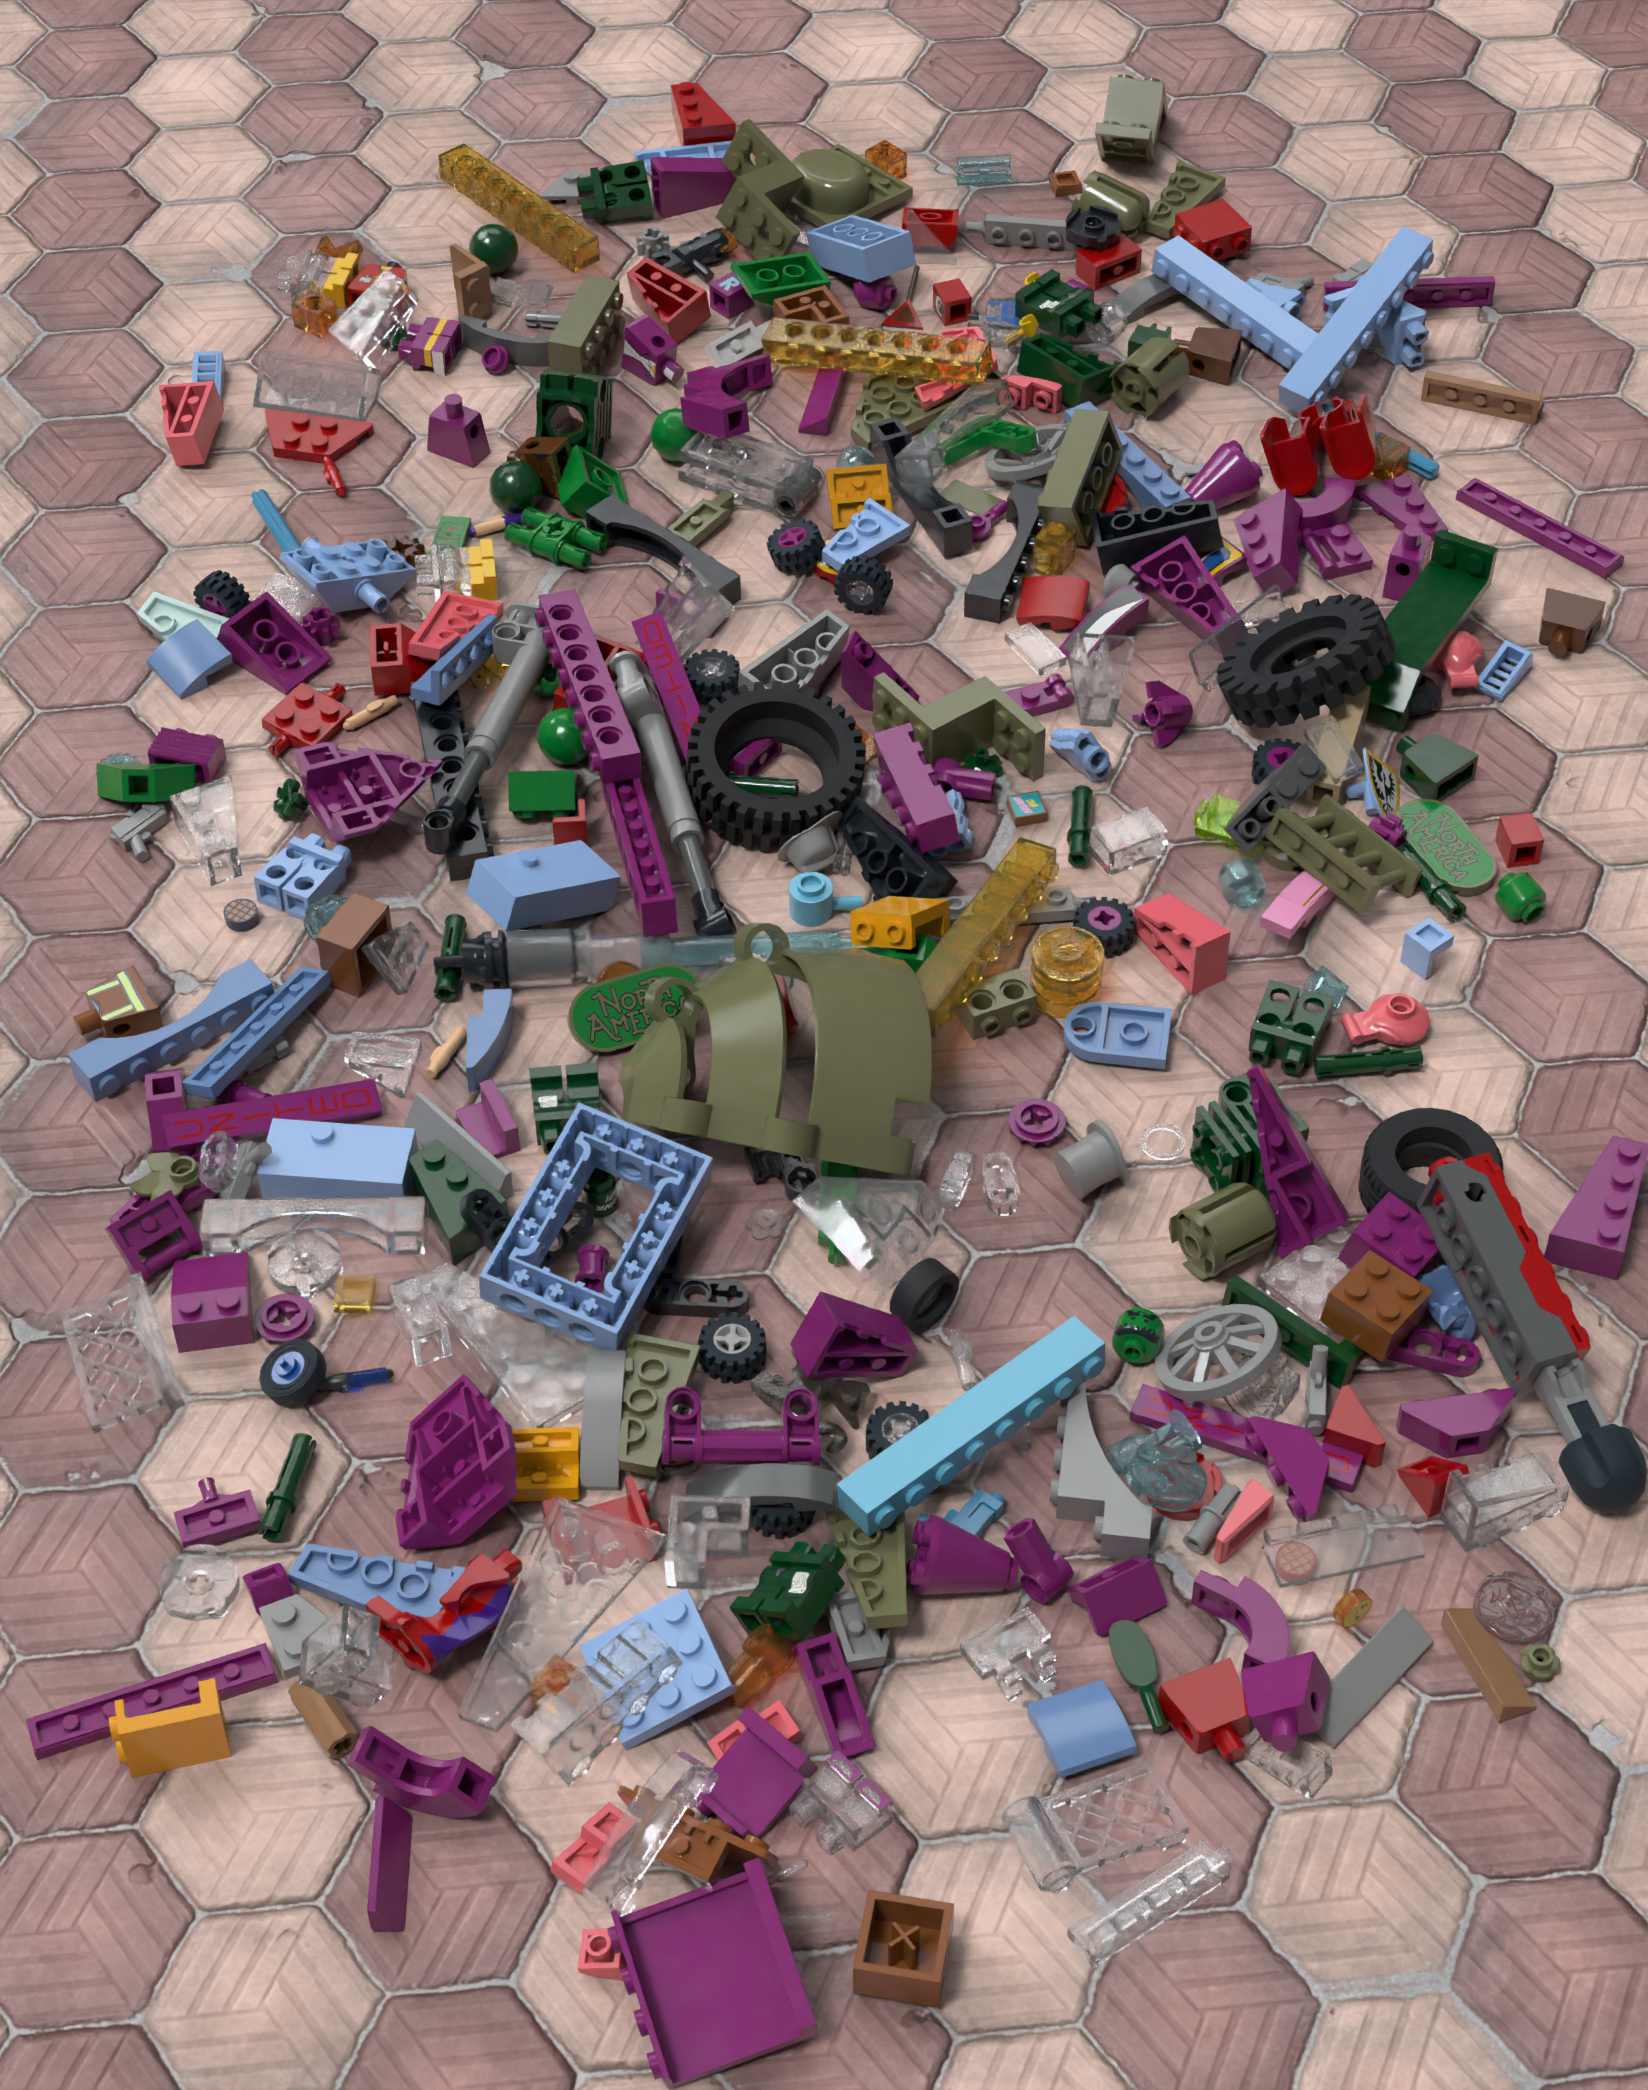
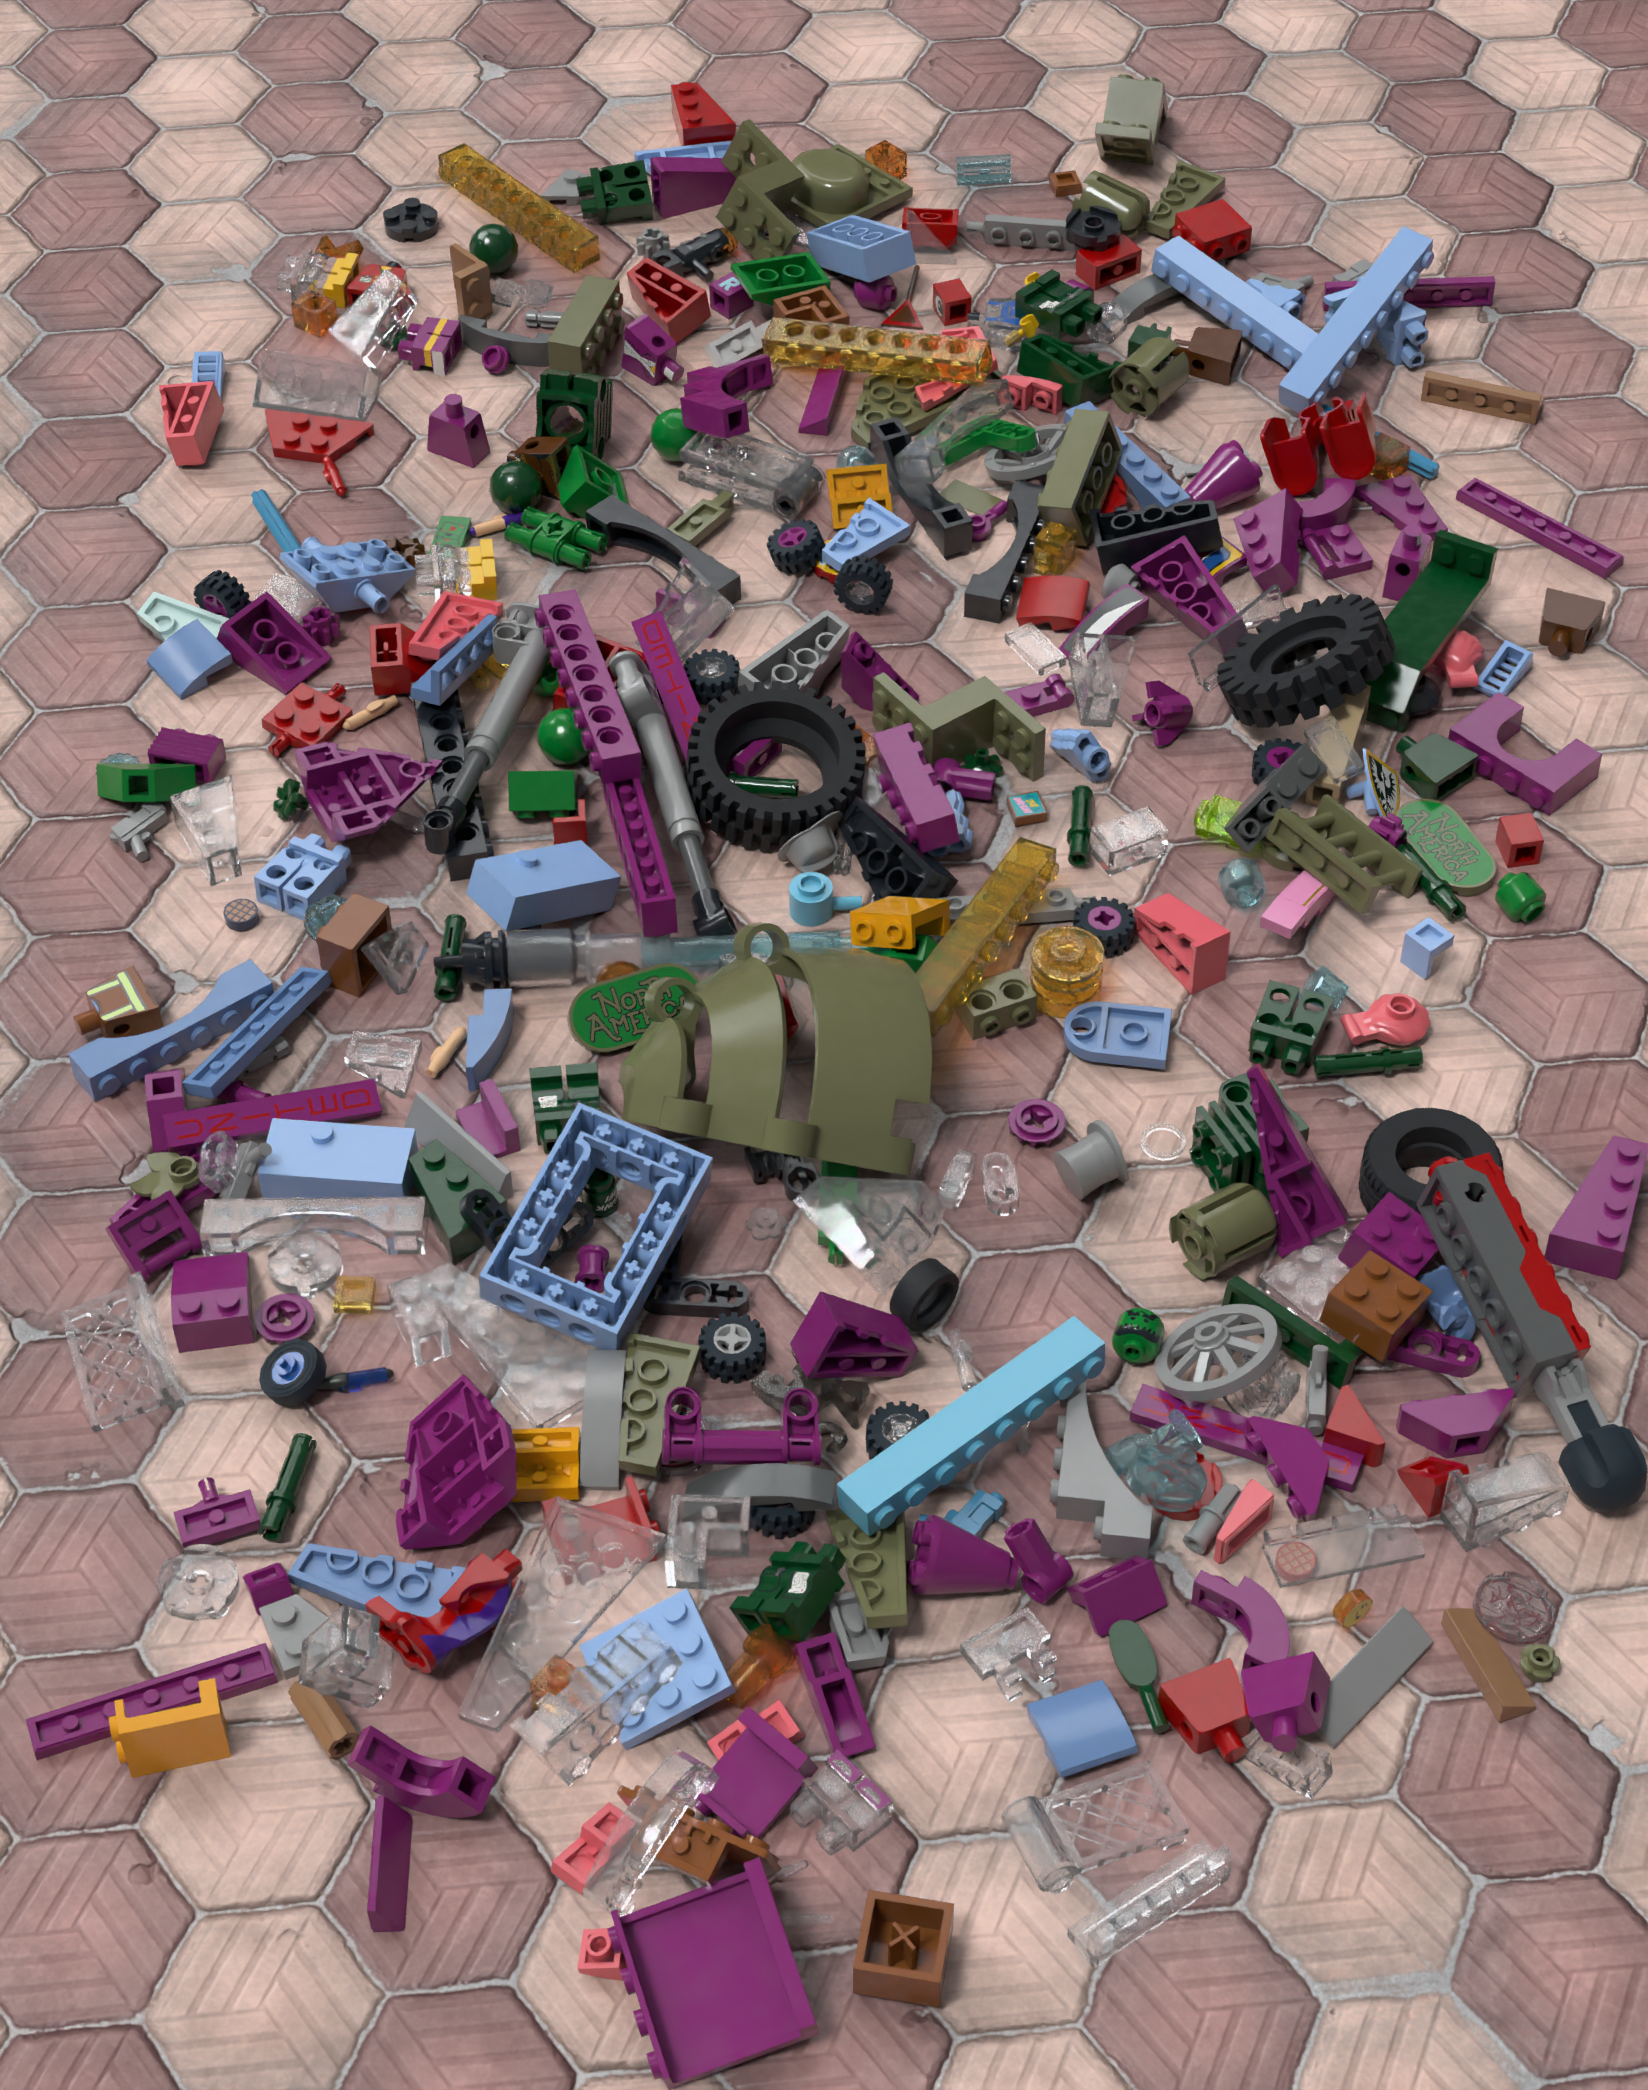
(411, 221): none -> black plate
(1540, 783): none -> magenta arch

